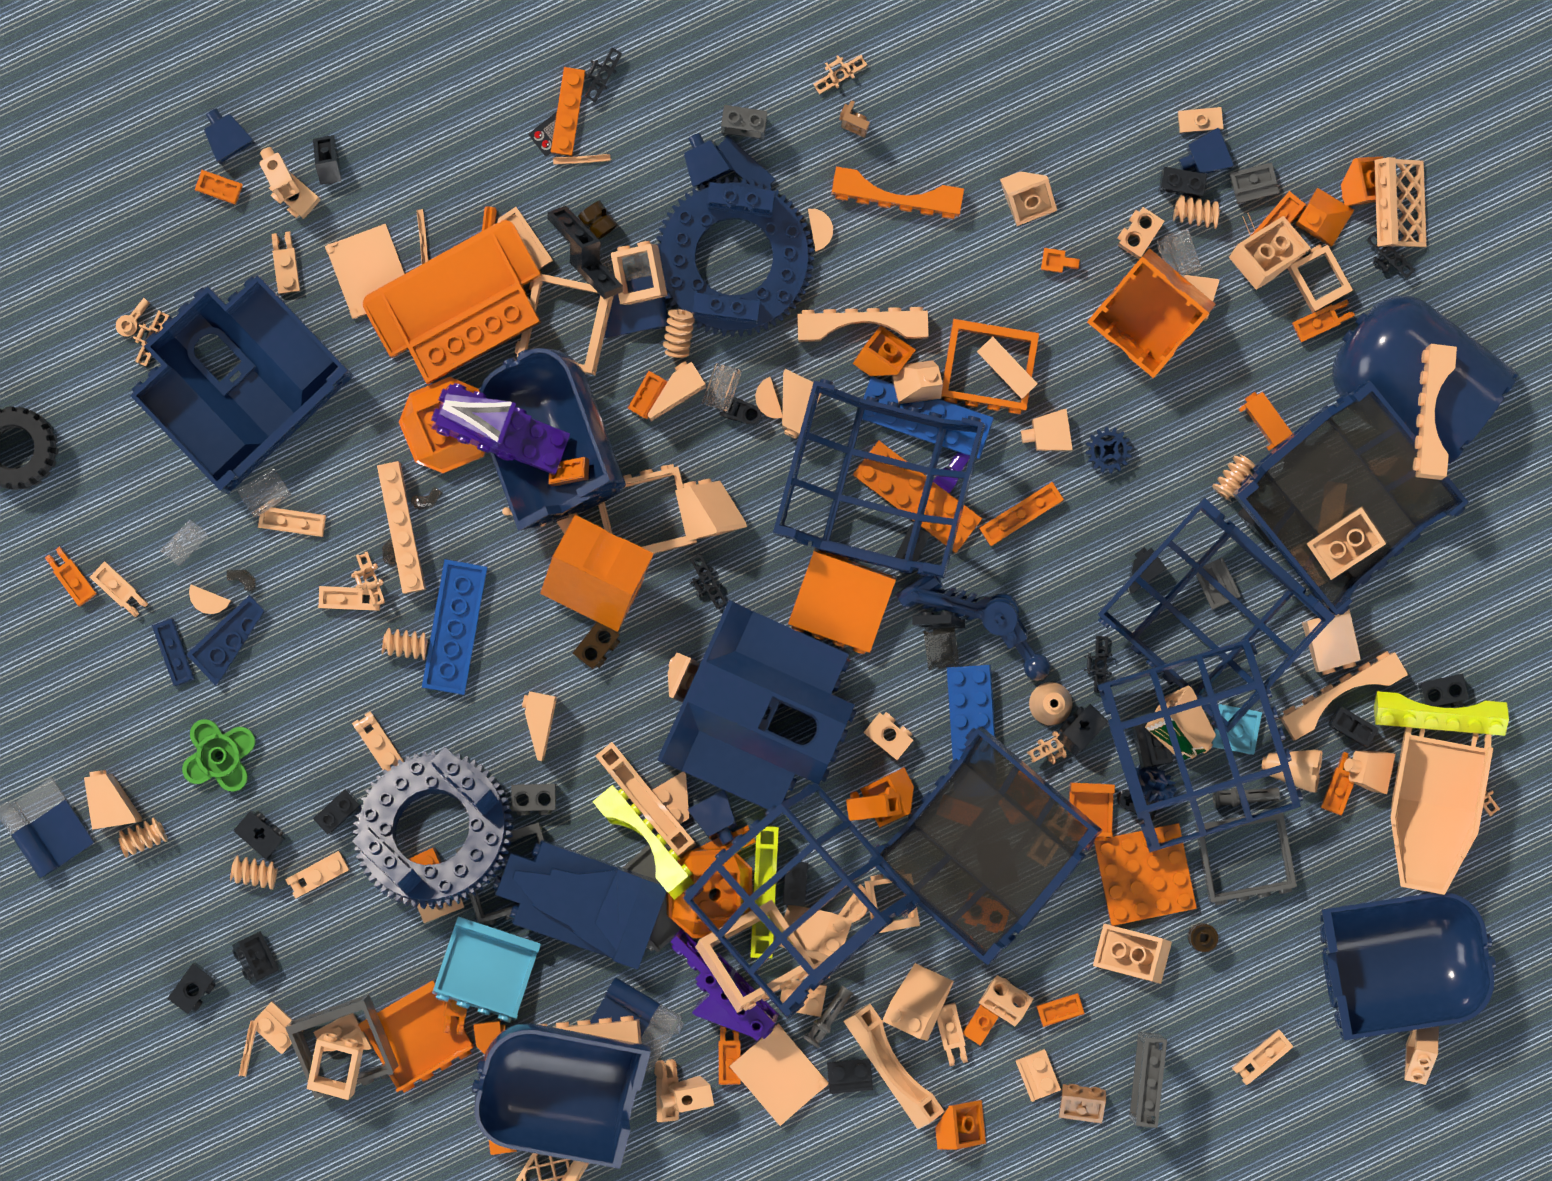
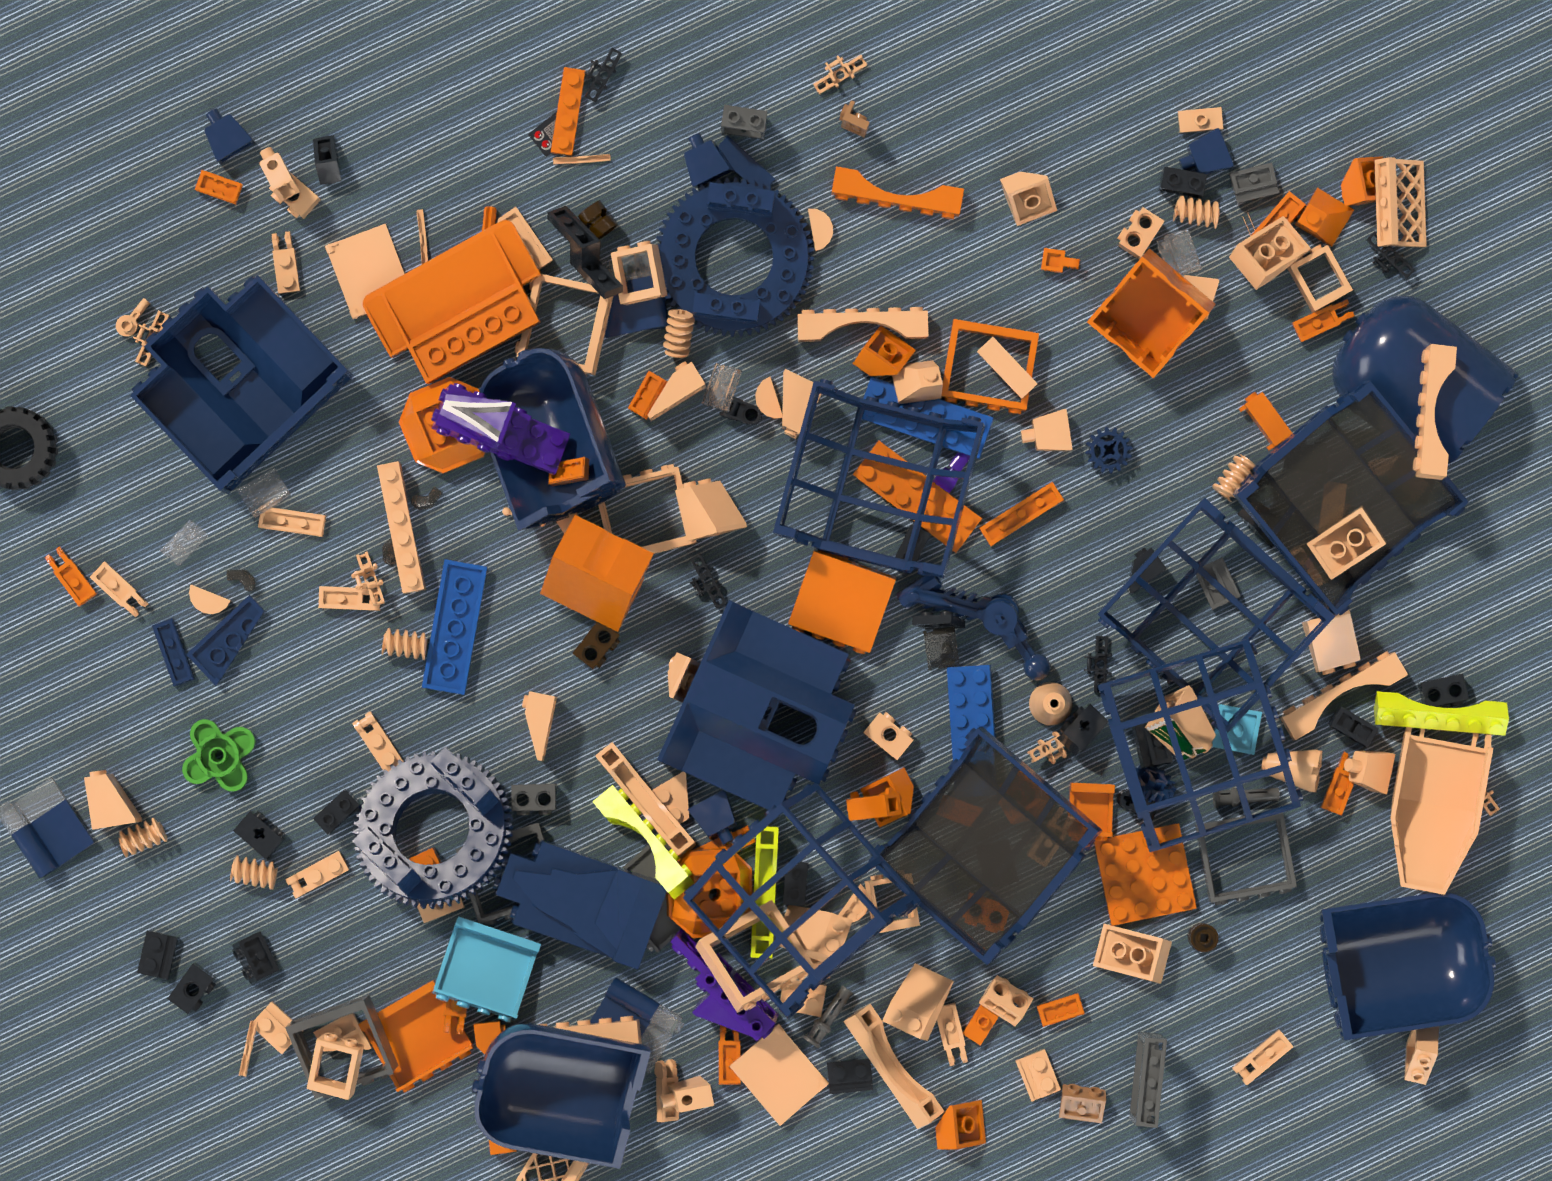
(157, 955): none -> black plate

